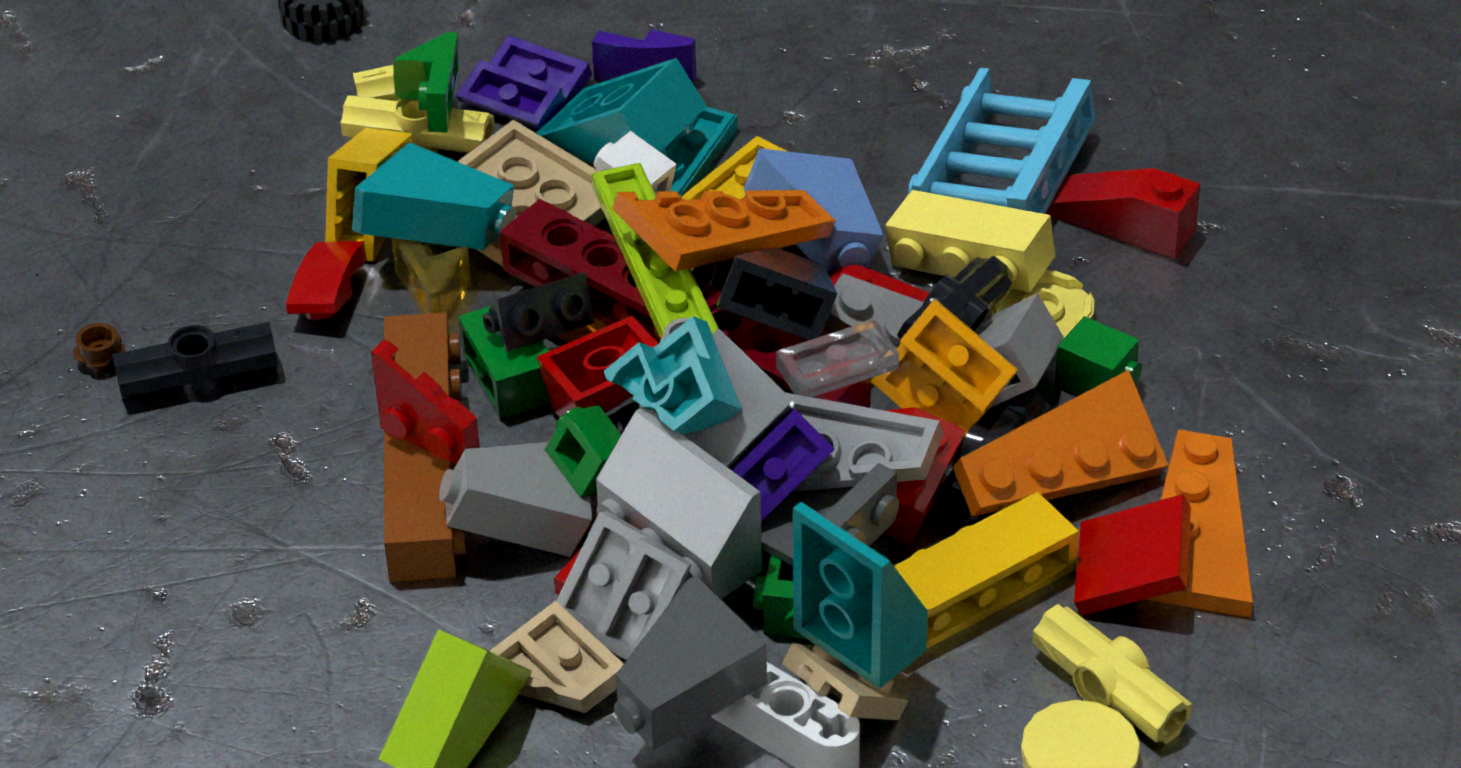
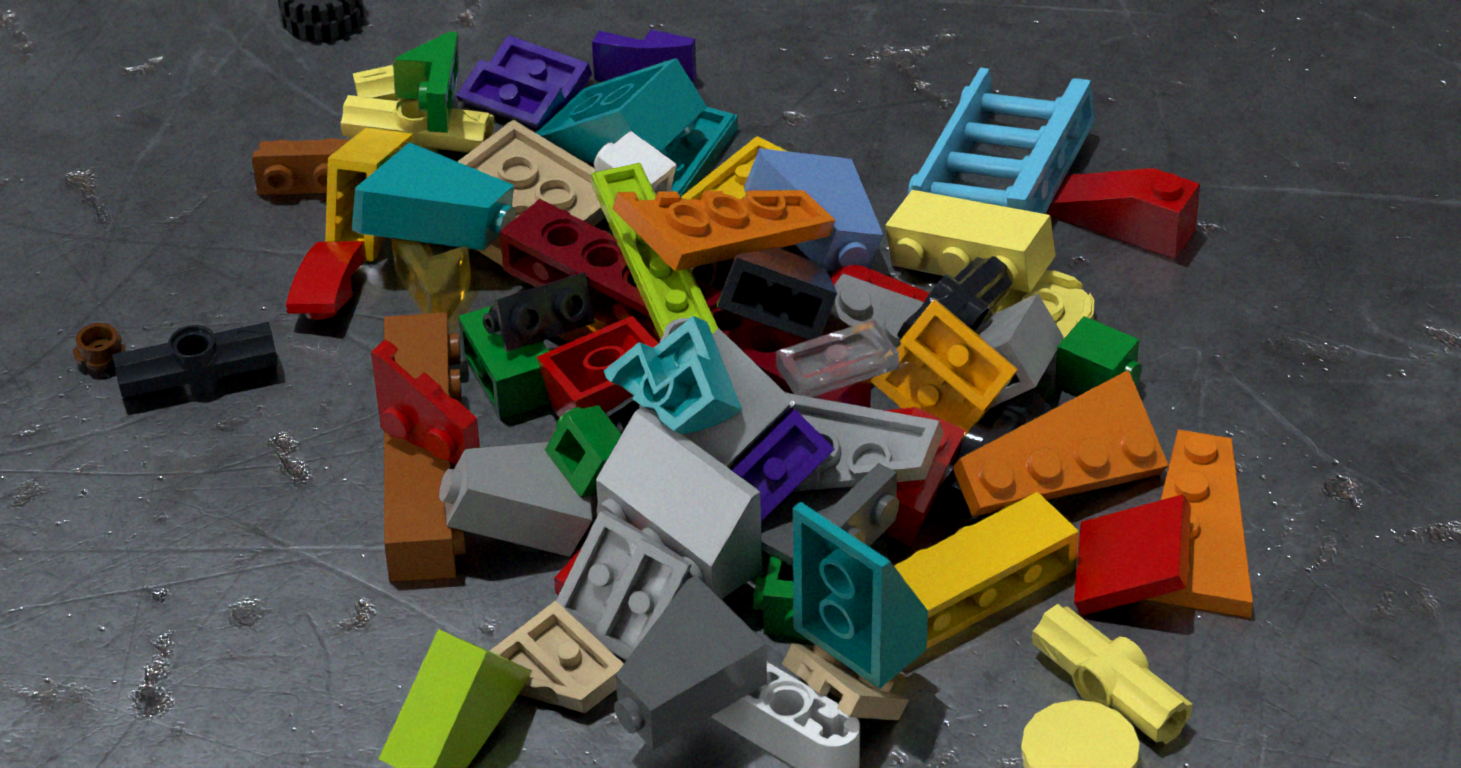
(293, 165): none -> dark orange bracket

